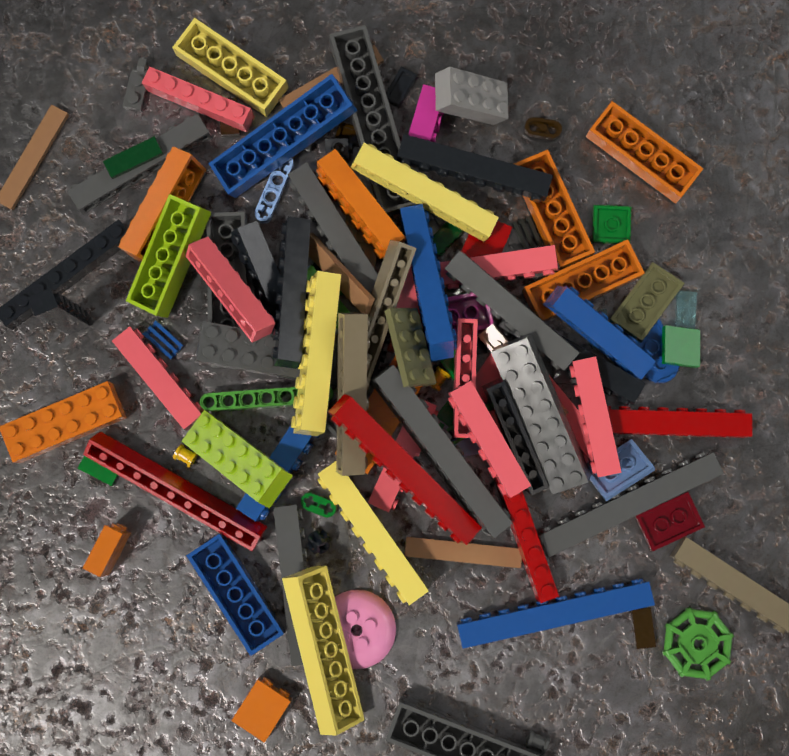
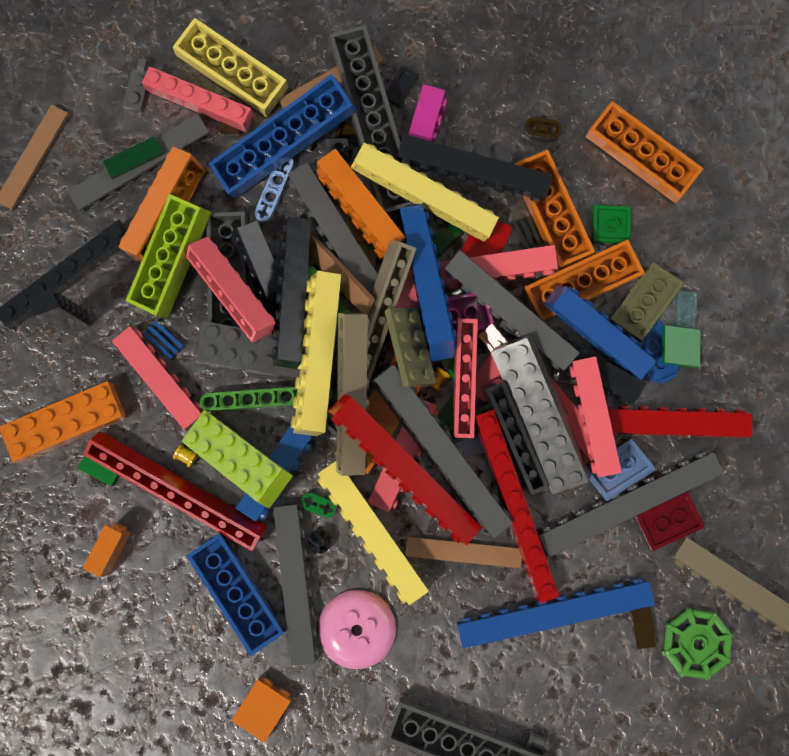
(323, 650): light yellow brick -> none
(471, 96): light grey brick -> none
(489, 439): coral brick -> none

